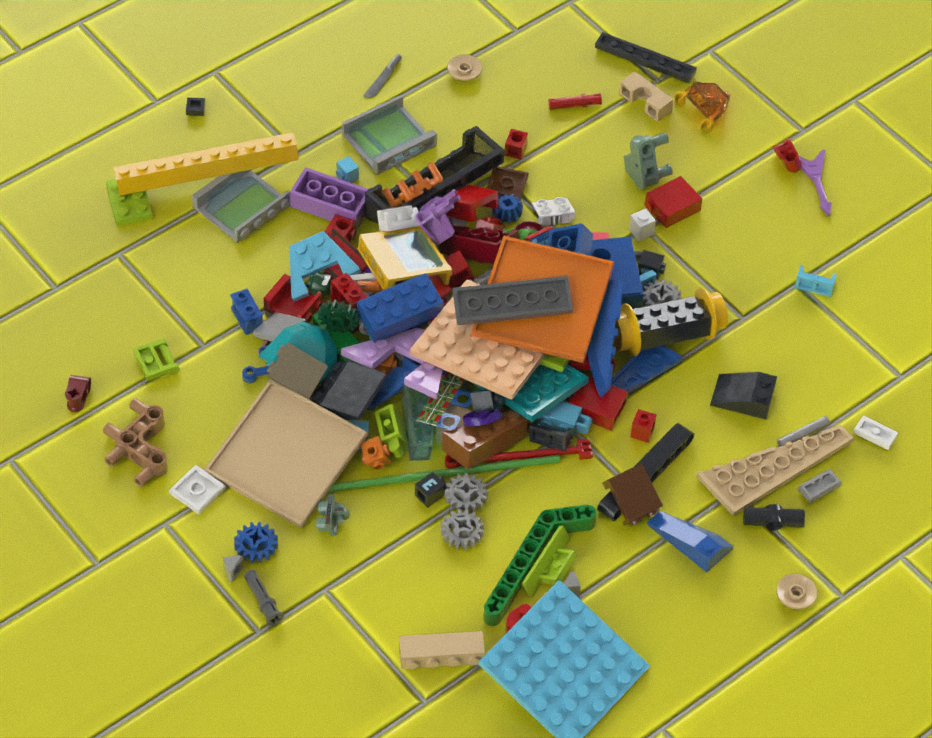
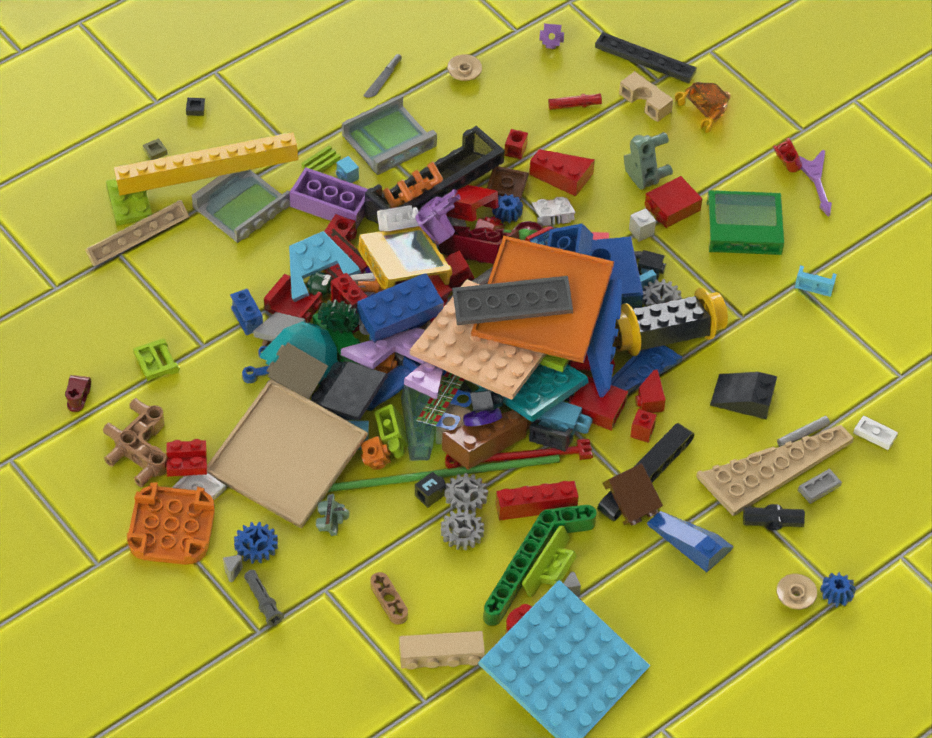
(137, 233): none -> tan plate
(155, 149): none -> olive plate
(171, 524): none -> orange tile
(186, 458): none -> red plate
(320, 157): none -> lime tile
(389, 589): none -> medium nougat beam
(534, 499): none -> red brick
(551, 28): none -> medium lavender brick
(562, 170): none -> red wedge
(651, 394): none -> red slope
(745, 222): none -> panel
(838, 589): none -> blue gear

